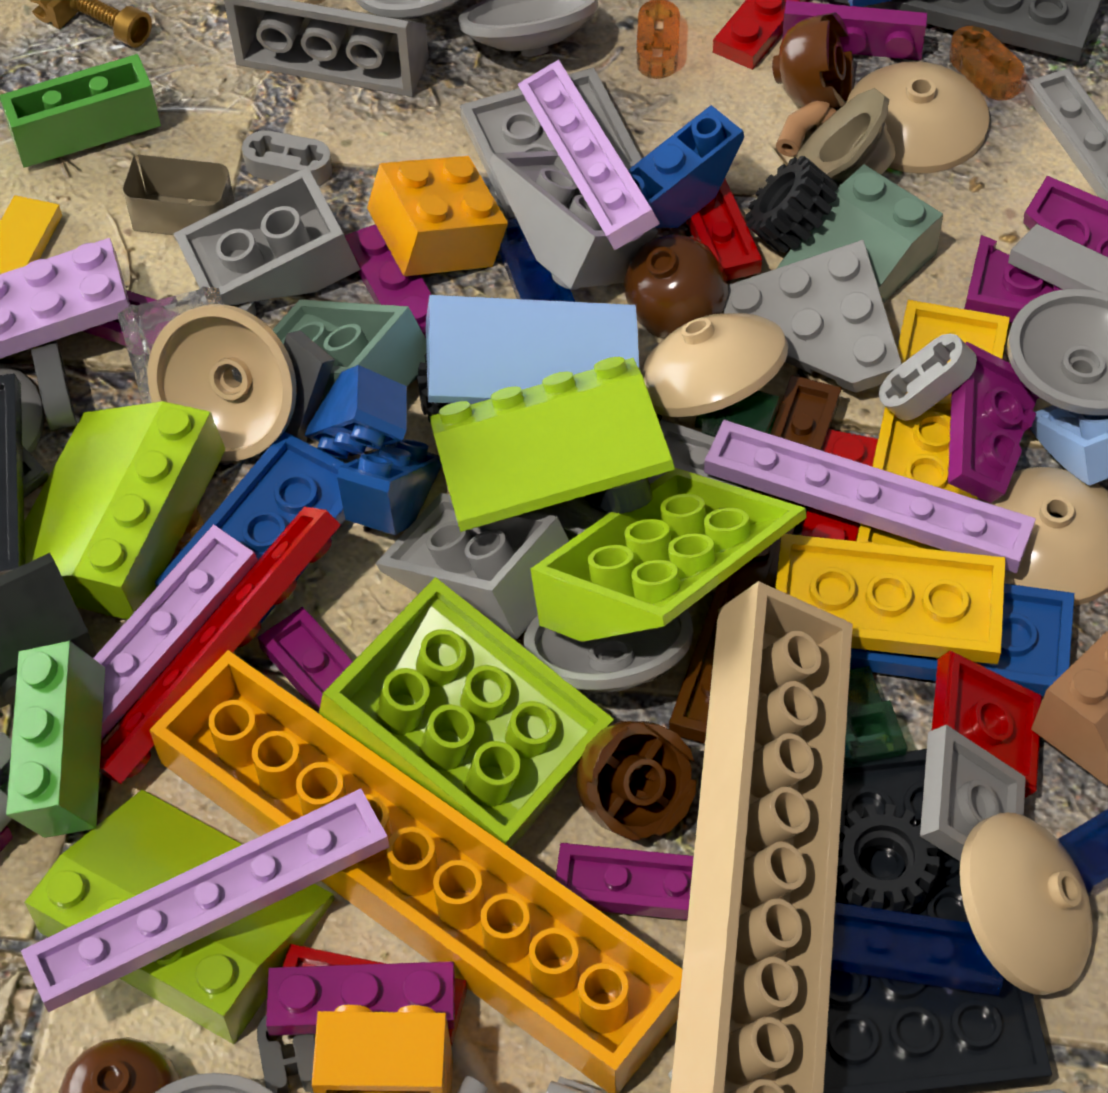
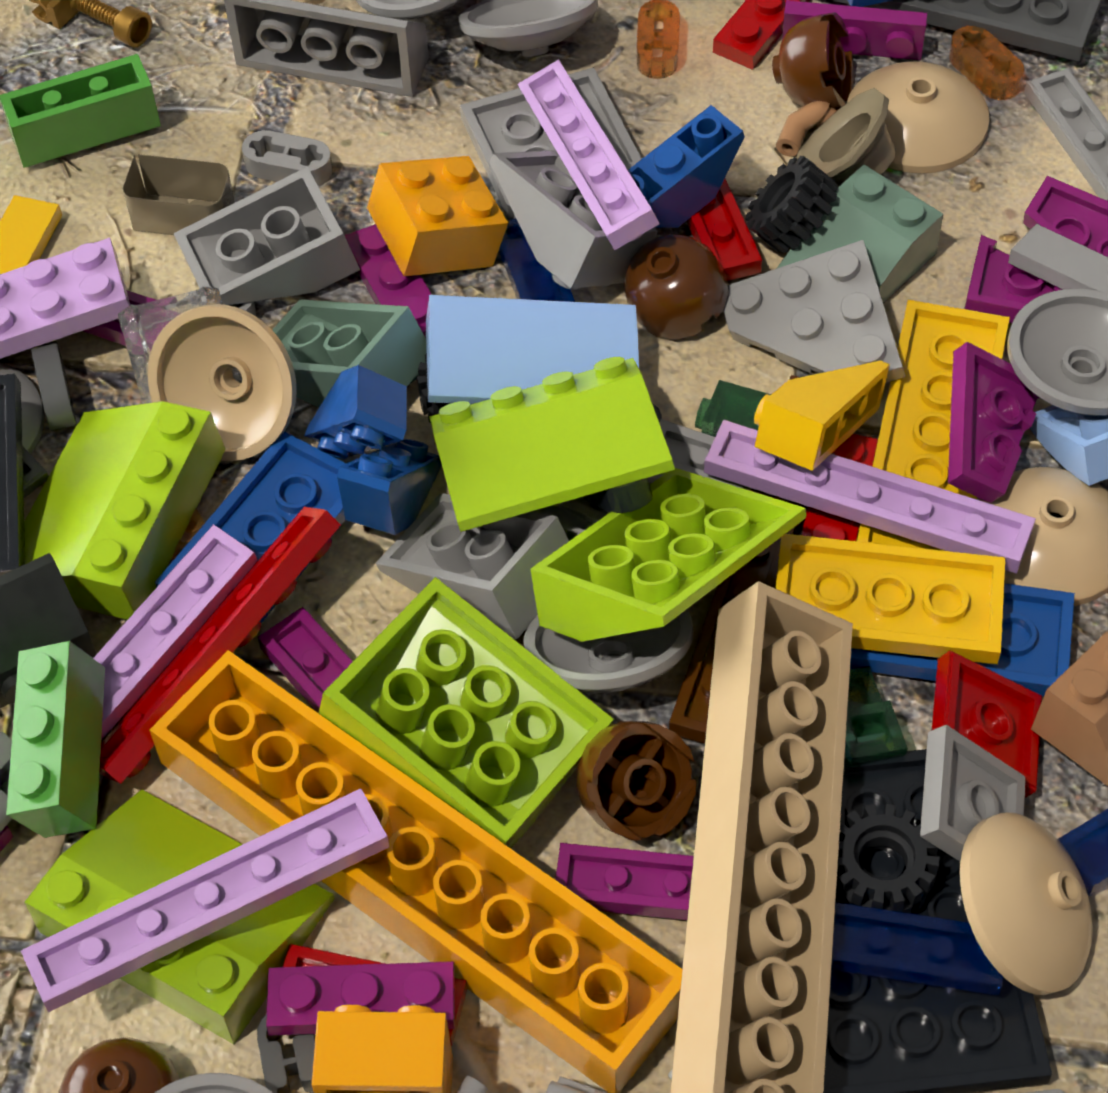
(312, 372): dark grey tile -> none
(713, 363): tan dish -> none
(818, 412): none -> yellow slope
(927, 377): light grey beam -> none

